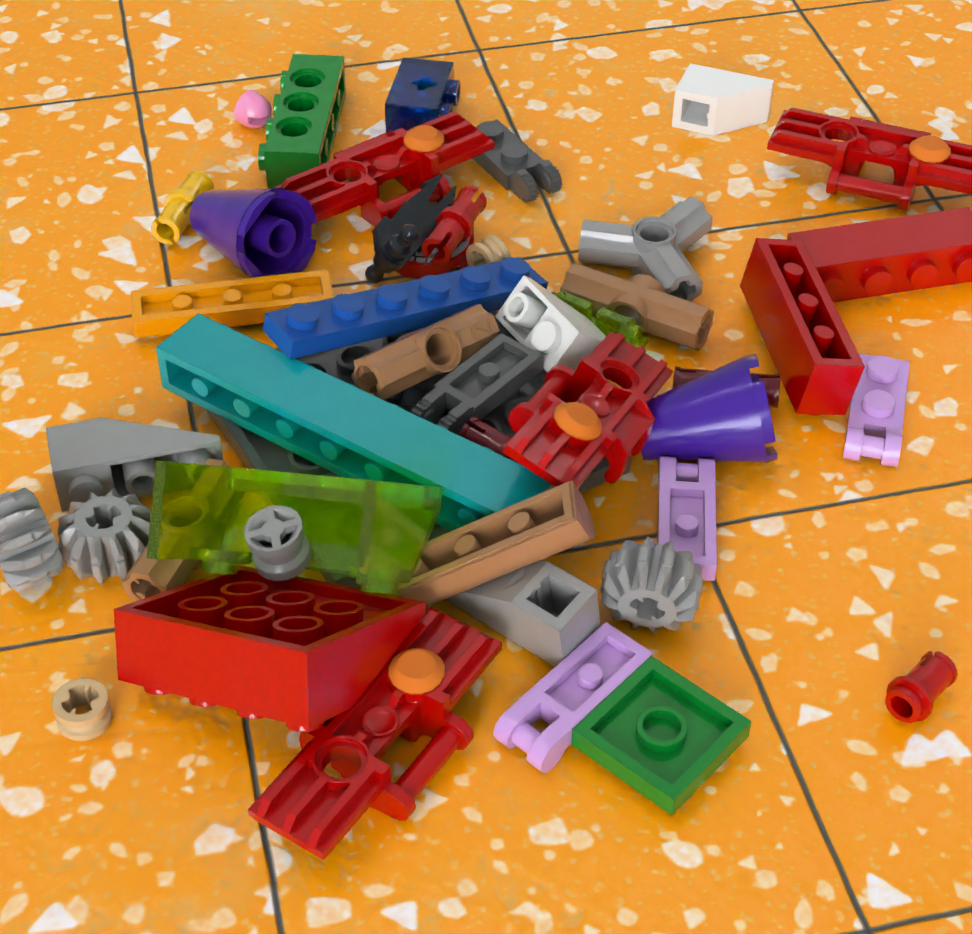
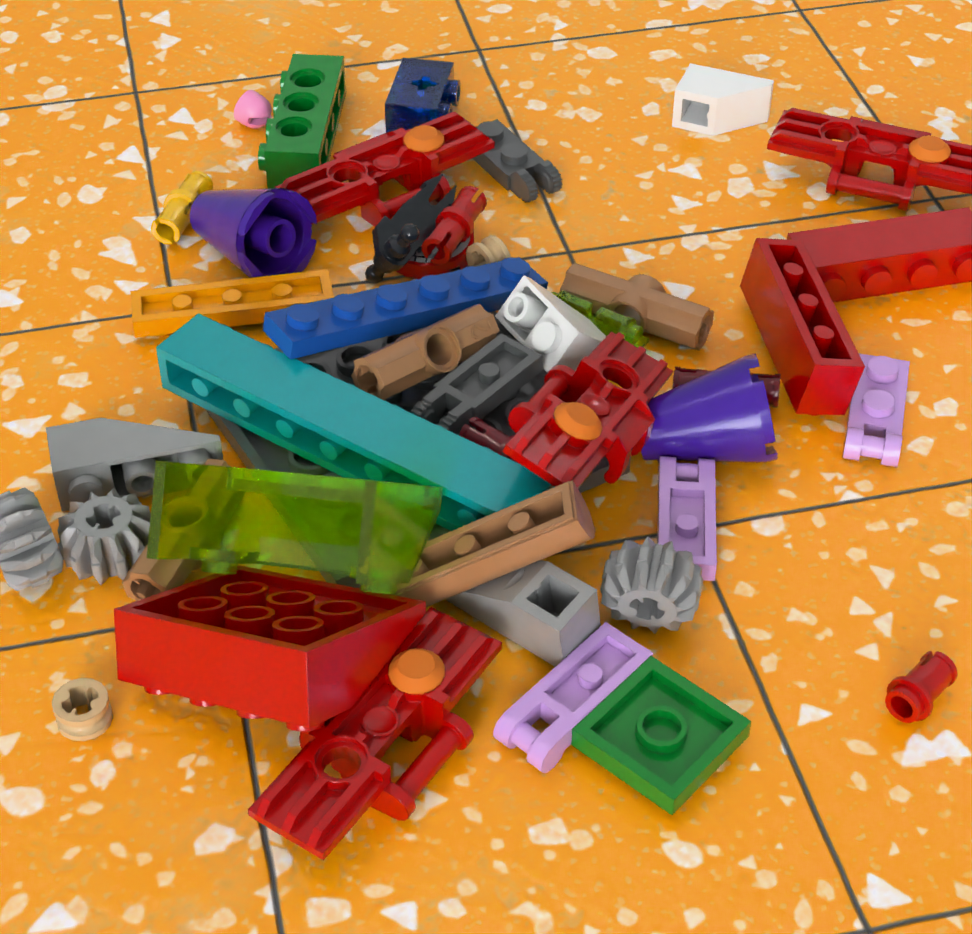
(278, 543): light grey wheel -> none
(651, 246): light grey piece -> none

